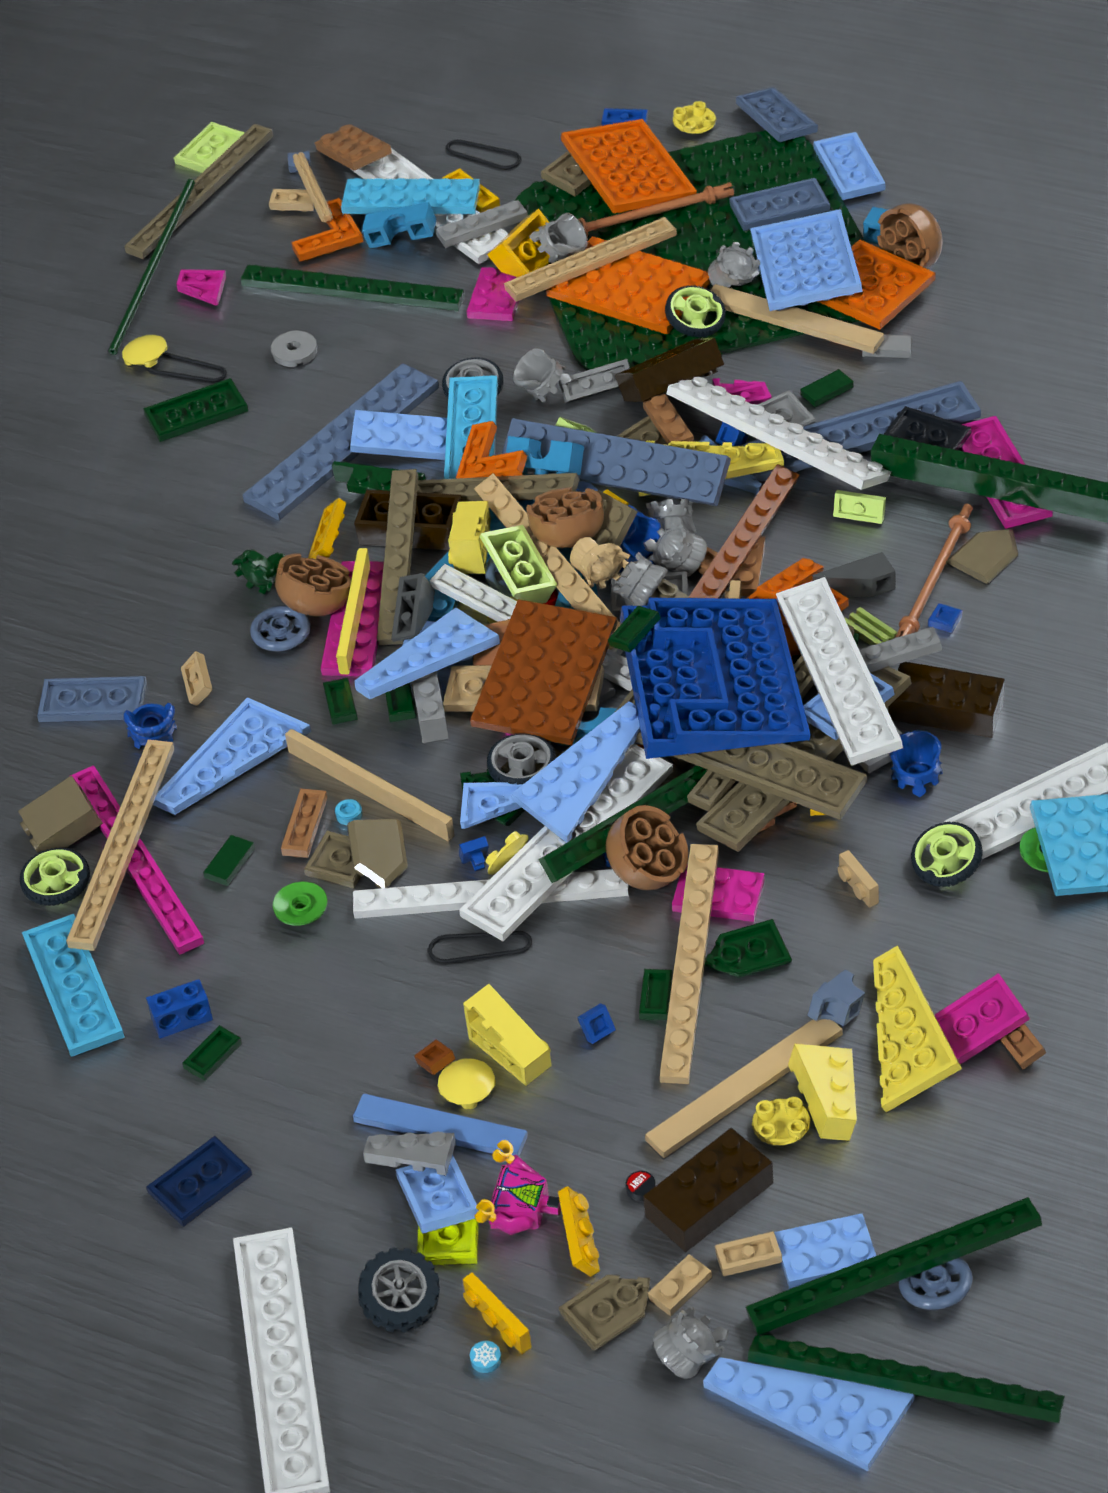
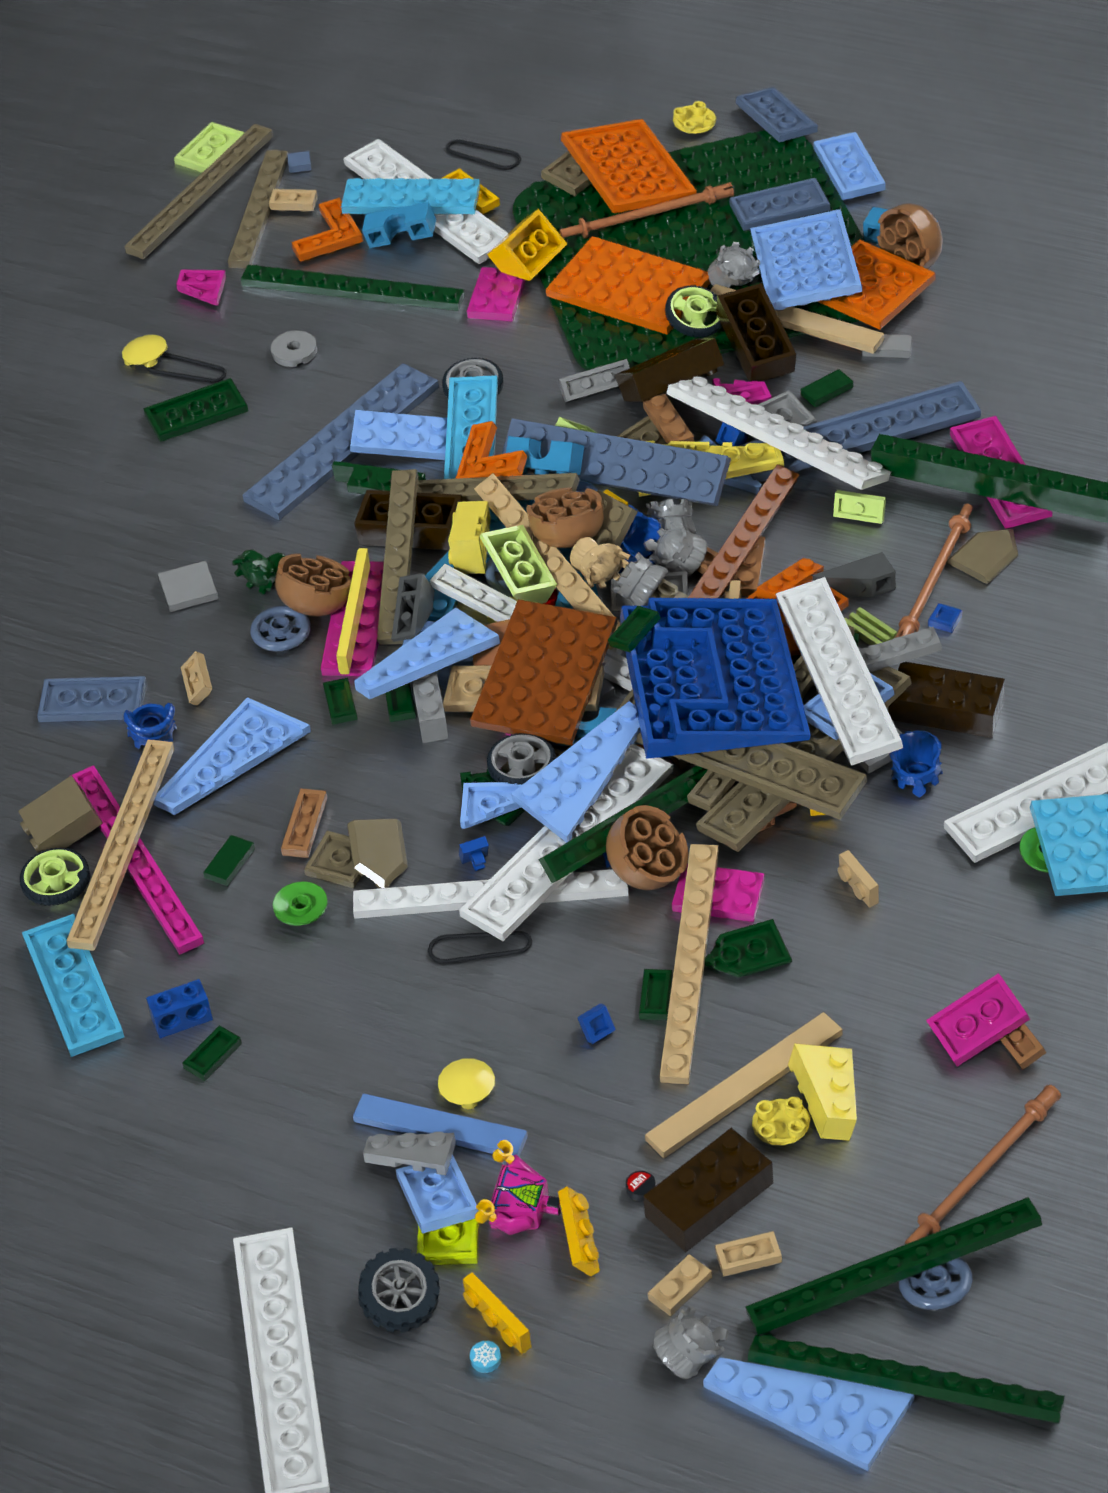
(151, 267): dark green piece -> none
(188, 586): none -> light grey tile
(199, 1181): dark blue tile -> none
(258, 209): none -> dark tan plate
(312, 187): tan axle -> none
(328, 529): yellow plate -> none
(348, 811): medium azure tile -> none
(352, 147): medium nougat plate -> none
(370, 785): tan tile -> none
(434, 1057): dark orange plate -> none
(481, 223): light grey plate -> none
(497, 860): light yellow dish -> none
(505, 1035): light yellow wedge -> none
(539, 373): light grey hair -> none
(561, 237): light grey hair -> none
(590, 259): tan tile -> none
(607, 1308): dark tan tile -> none
(613, 116): blue plate -> none
(756, 333): none -> dark brown brick
(823, 1248): light blue plate -> none
(837, 1000): sand blue brick -> none
(909, 1037): light yellow wing -> none
(928, 429): black tile -> none
(942, 844): yellowish green wheel -> none
(1035, 1111): none -> nougat bar

